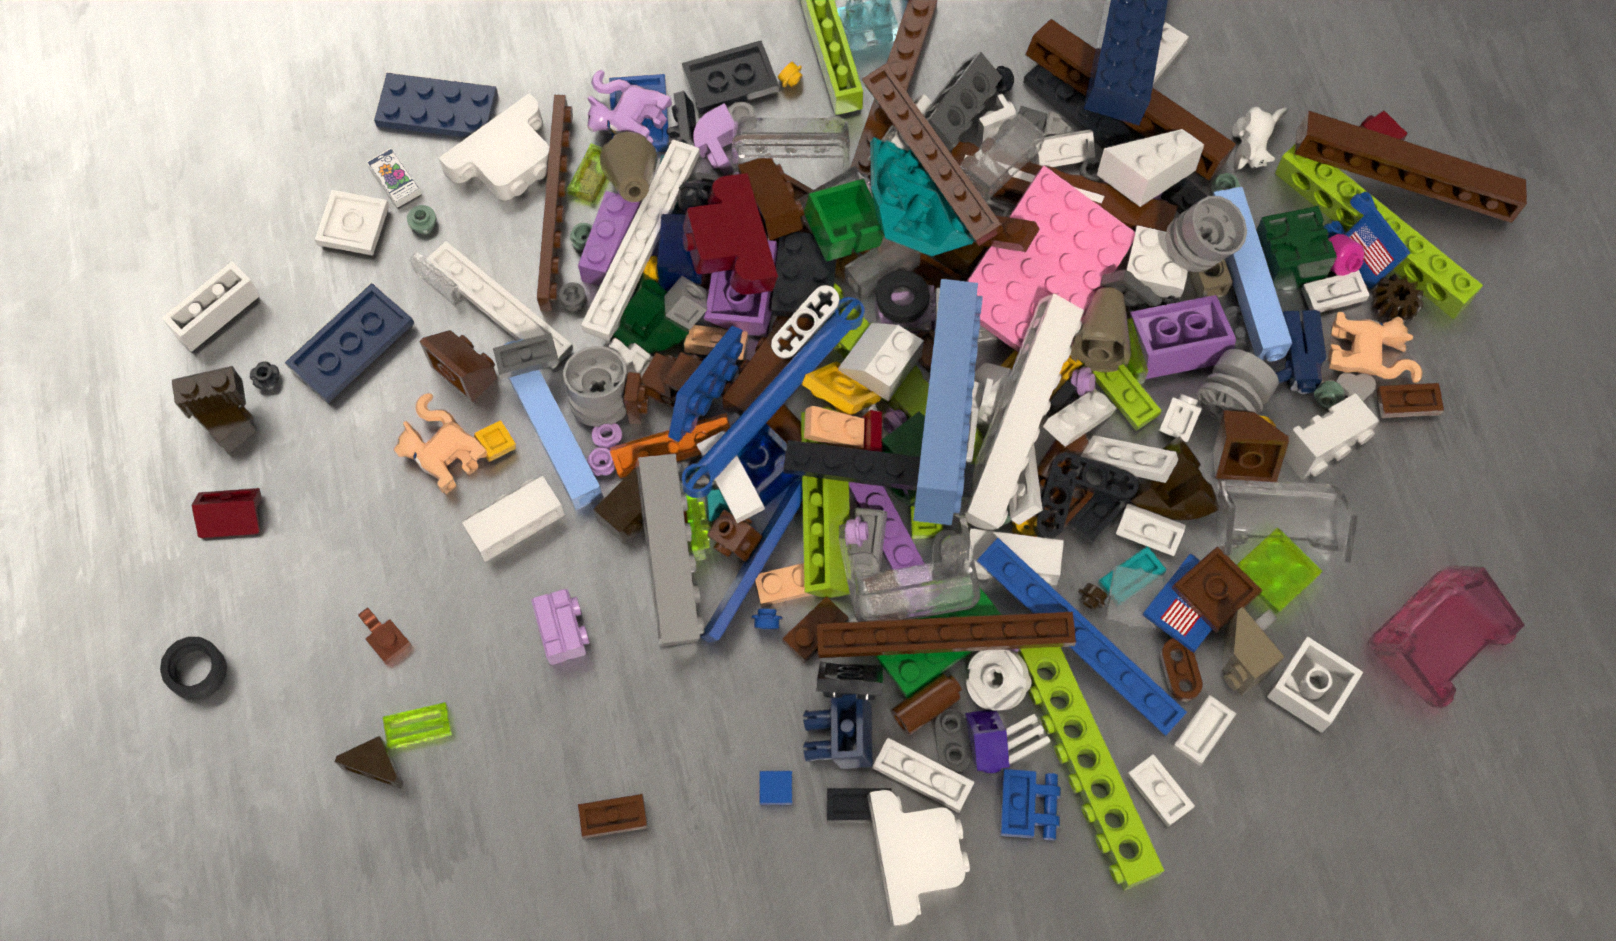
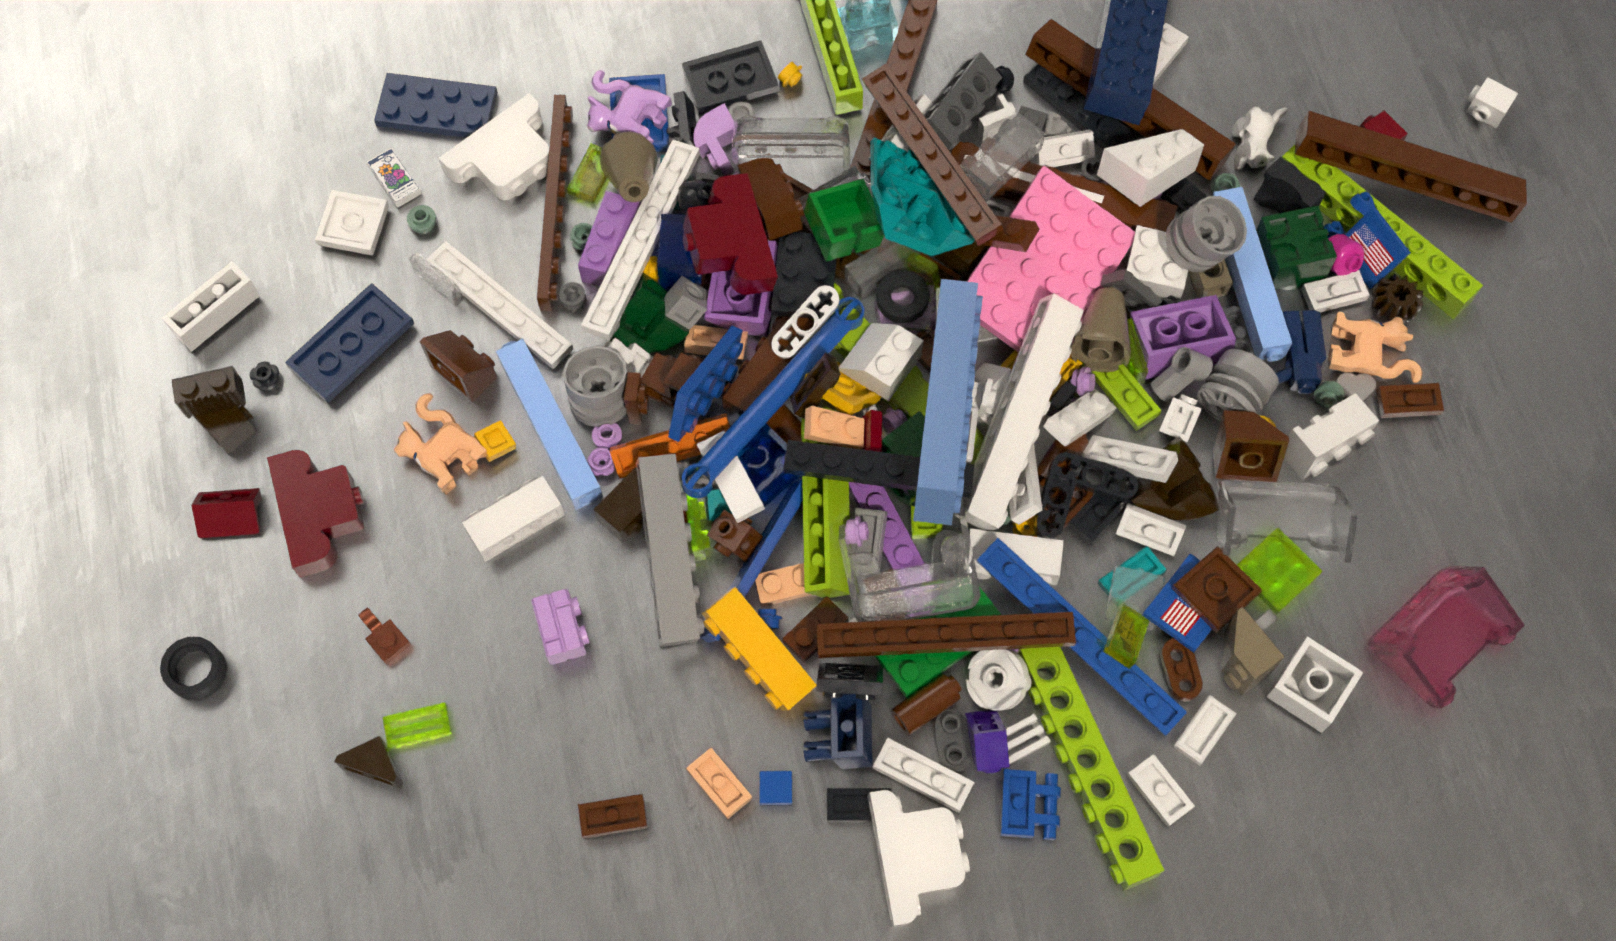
(314, 509): none -> dark red brick
(526, 356): dark grey plate -> none
(719, 783): none -> light nougat plate
(758, 649): none -> yellow brick
(815, 385): none -> dark brown plate
(925, 268): none -> clear neon green tile
(1092, 596): dark brown plate -> none
(1126, 636): none -> clear neon green tile
(1185, 367): none -> light grey piece
(1288, 189): none -> black brick
(1490, 102): none -> white brick

